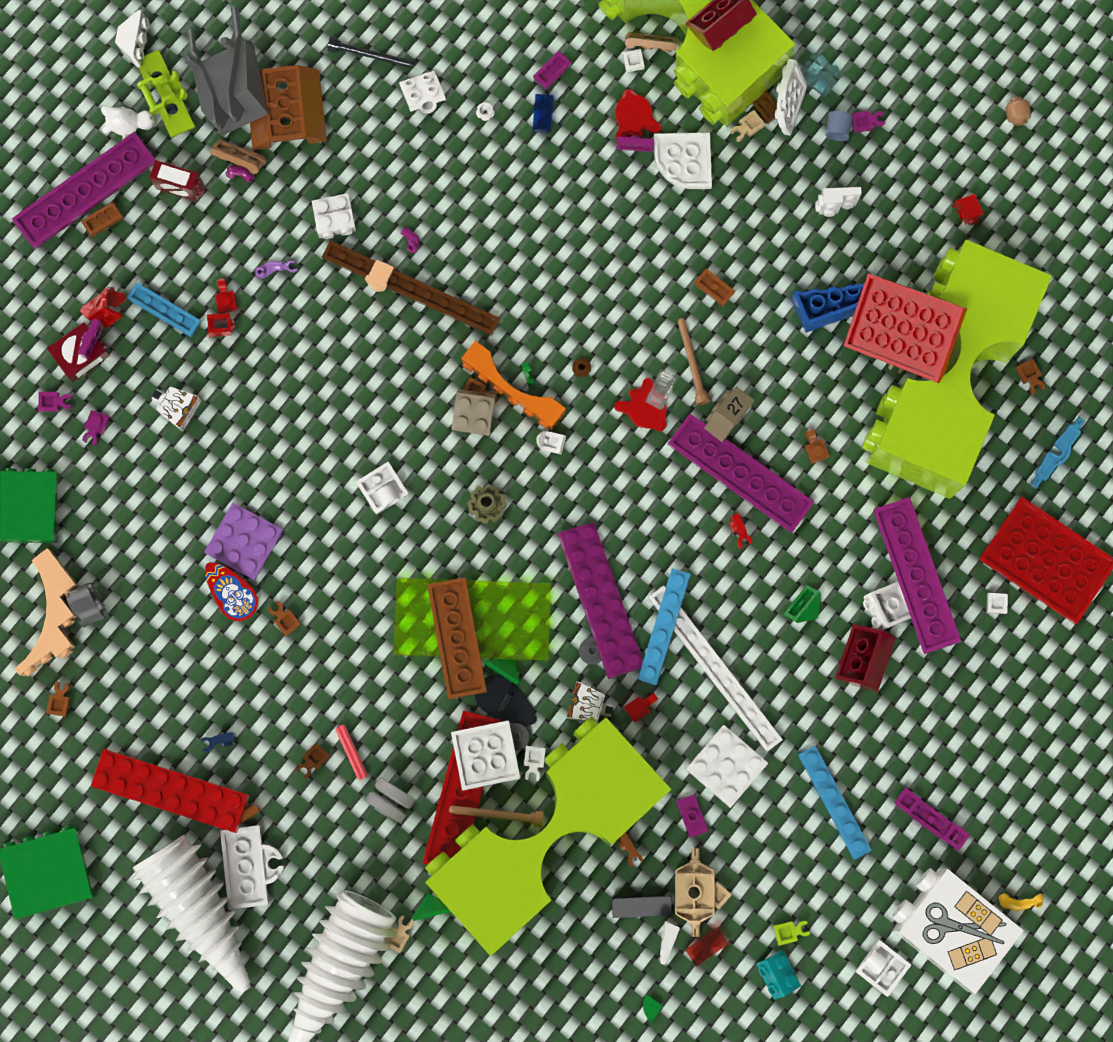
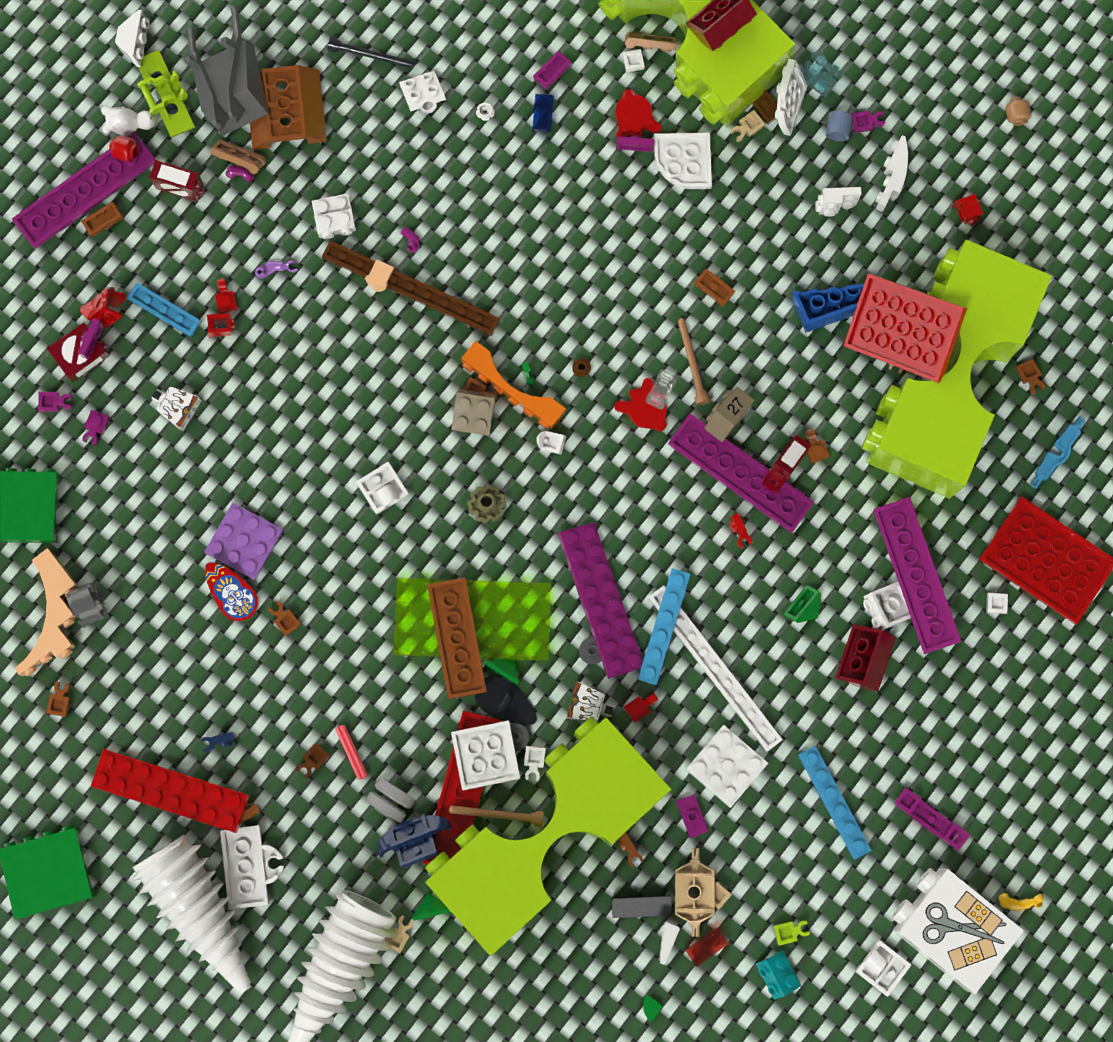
(124, 148): none -> red head
(413, 839): none -> dark blue plate
(786, 464): none -> dark red brick
(896, 172): none -> white slope

